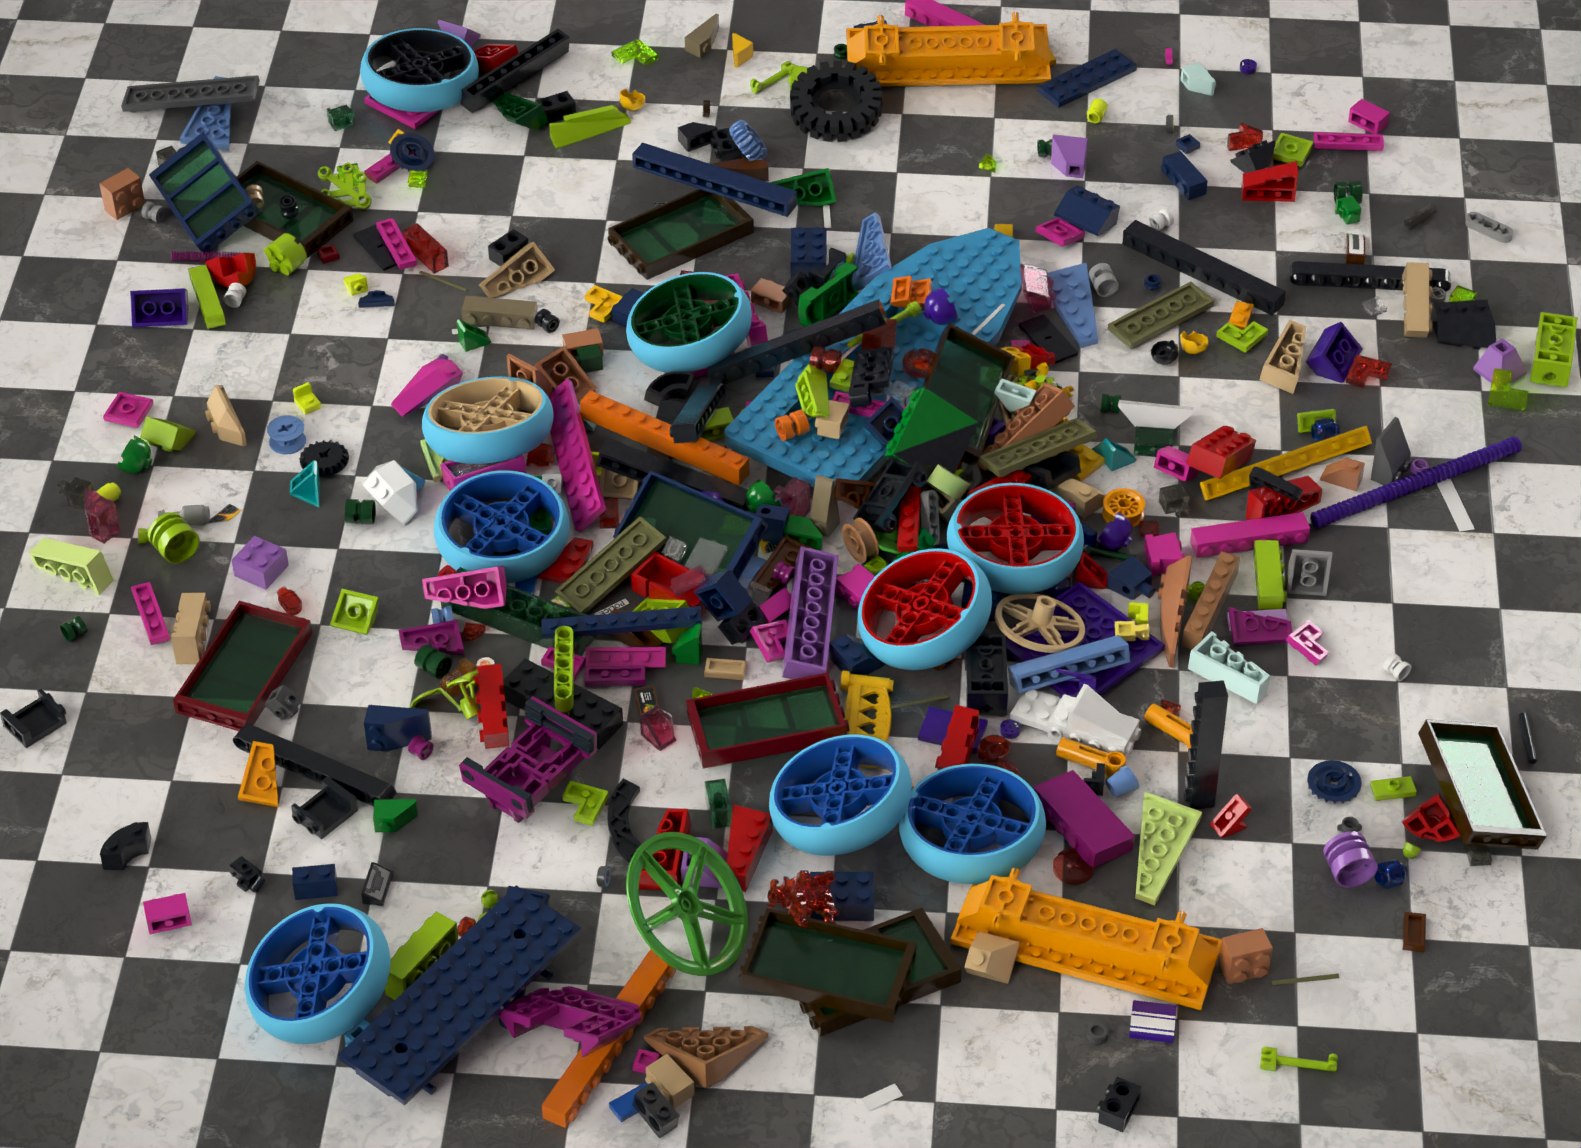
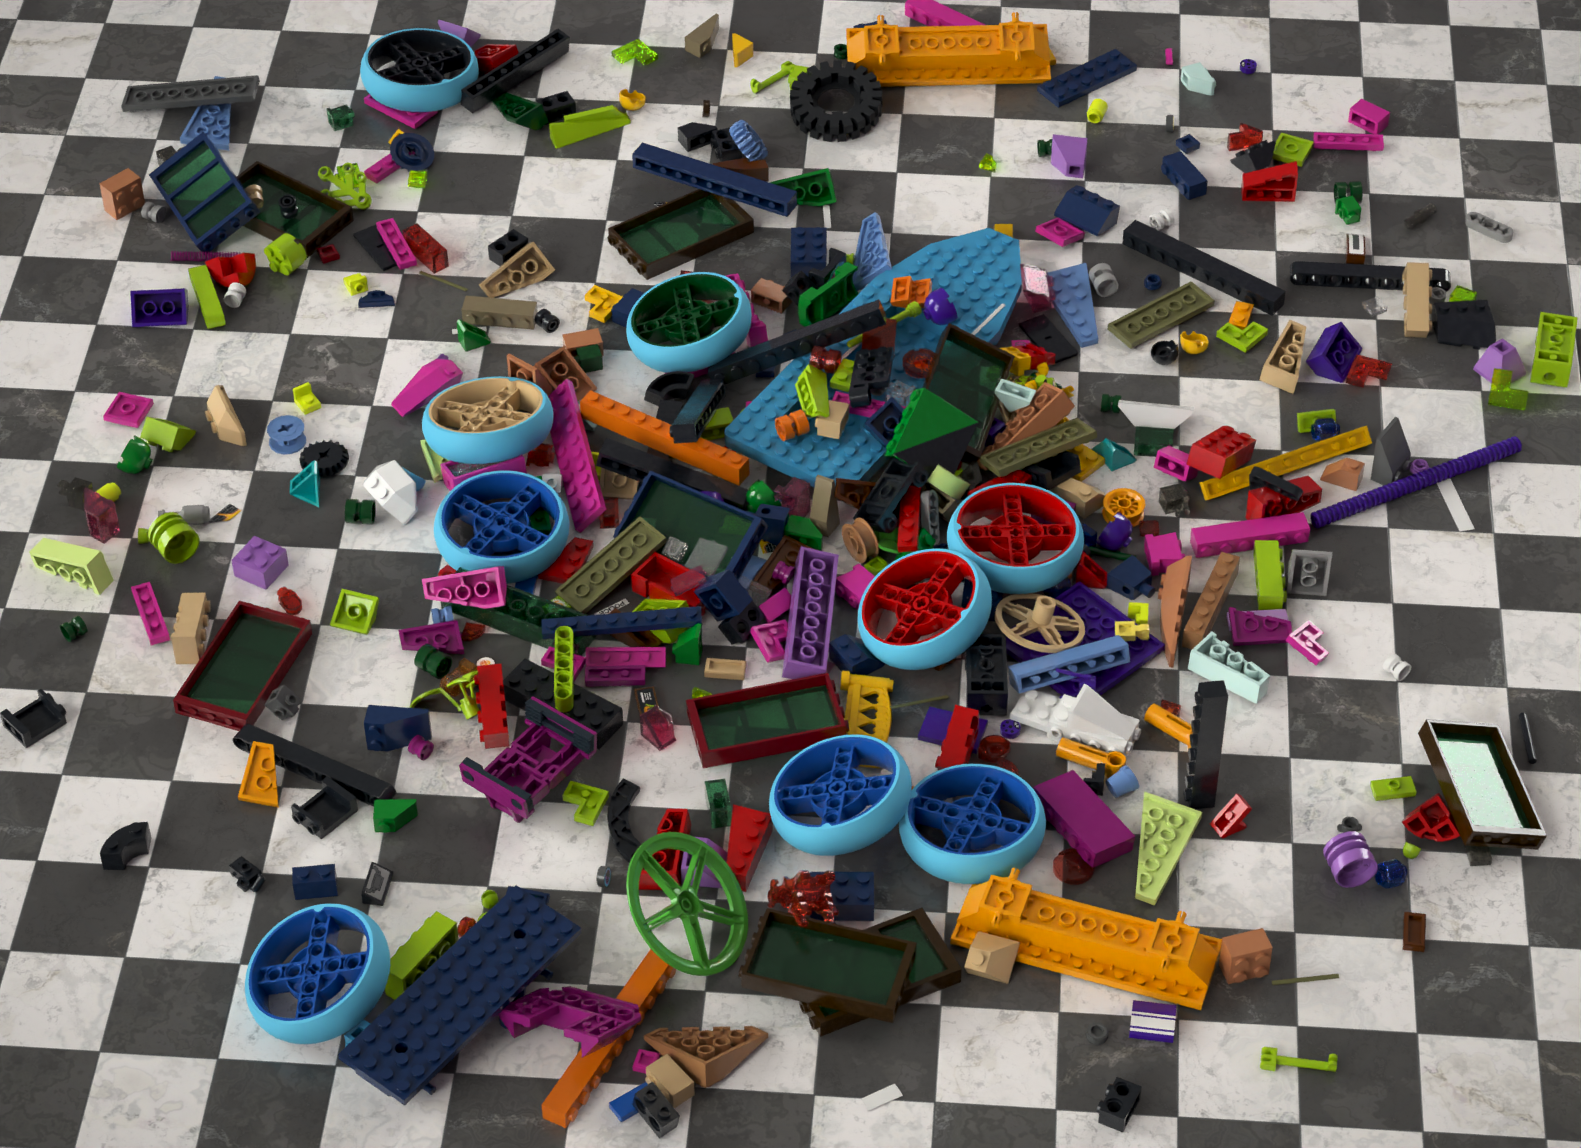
(167, 913): dark pink brick -> none
(1196, 589): clear neon green plate -> none
(1324, 772): dark blue gear -> none

